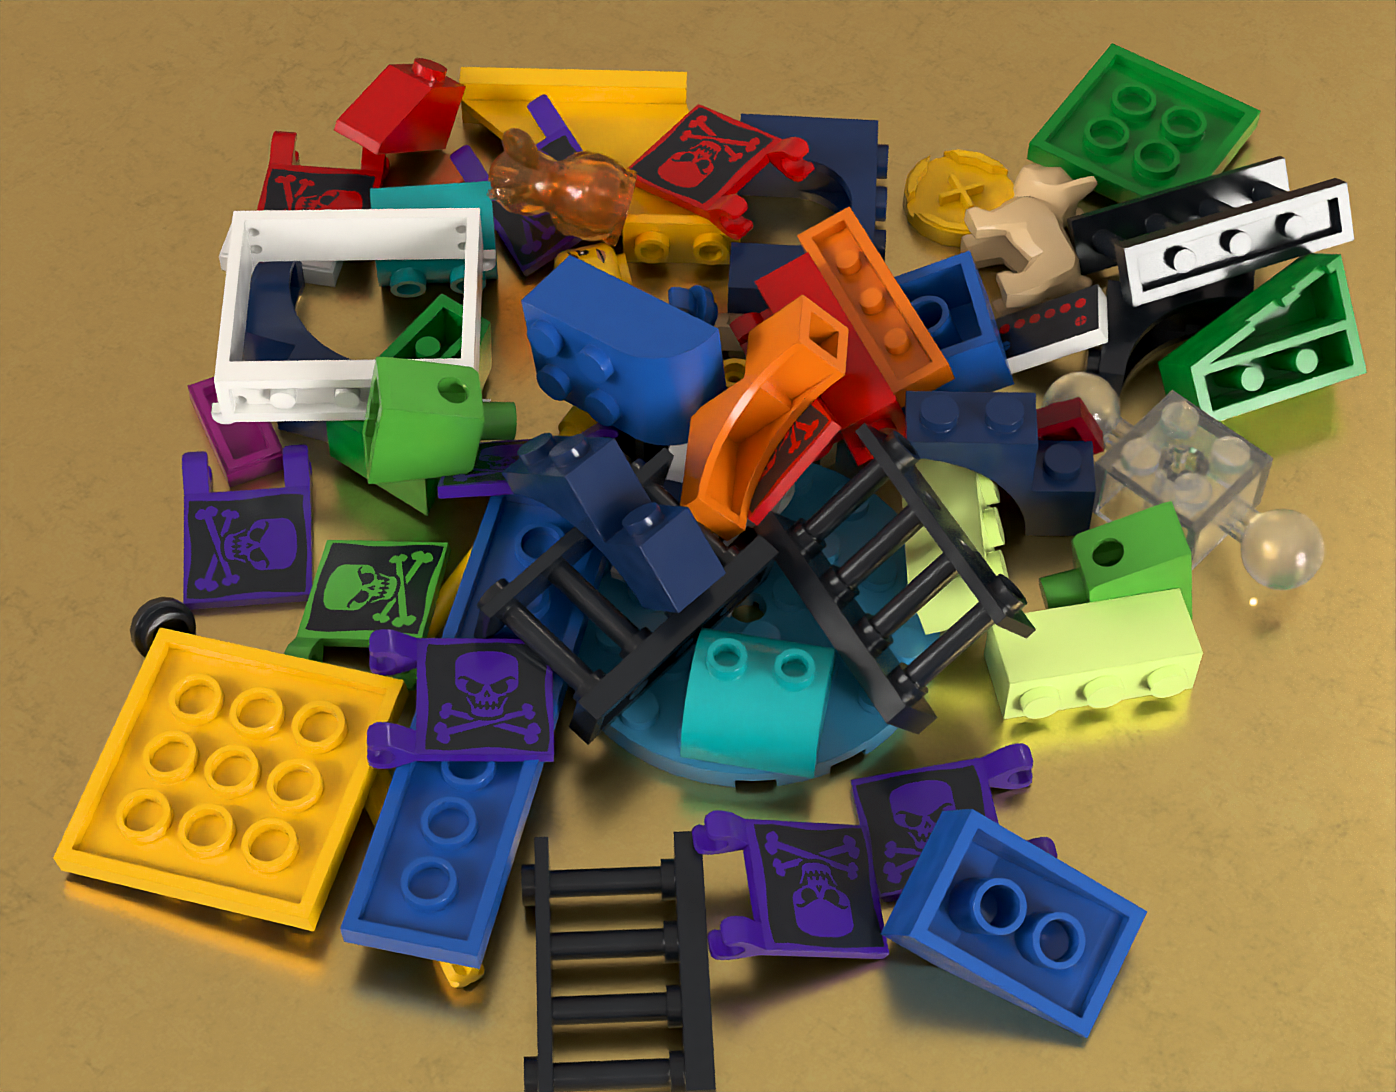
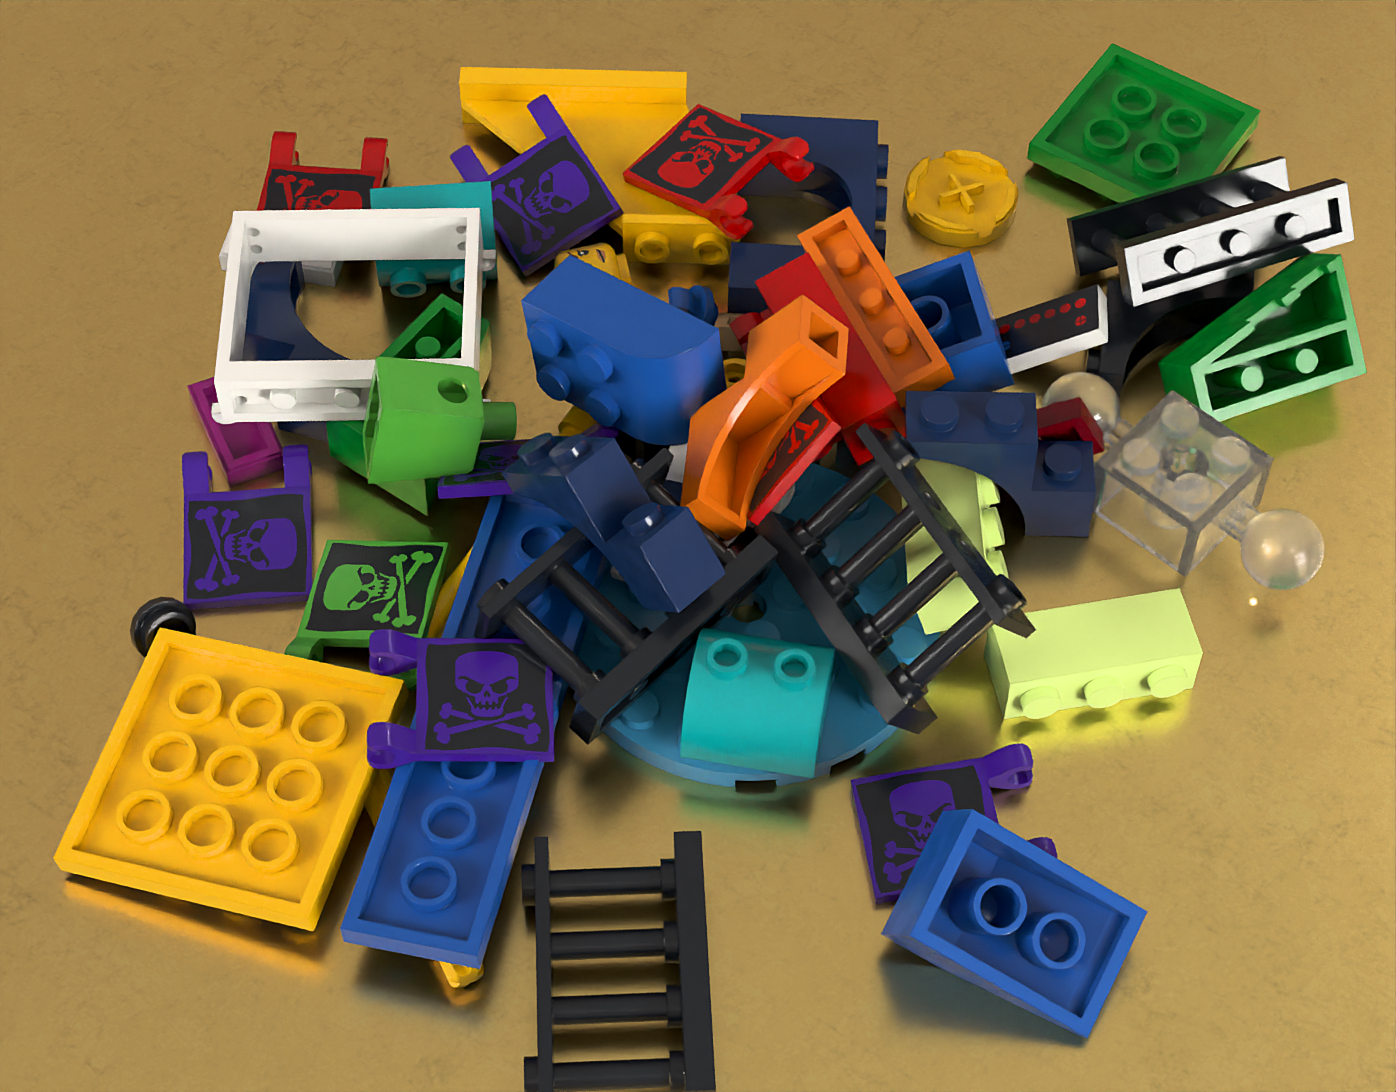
(404, 109): red slope -> none
(582, 193): clear orange animal -> none
(806, 886): flag -> none
(1030, 238): tan animal -> none
(1125, 559): bright green torso -> none

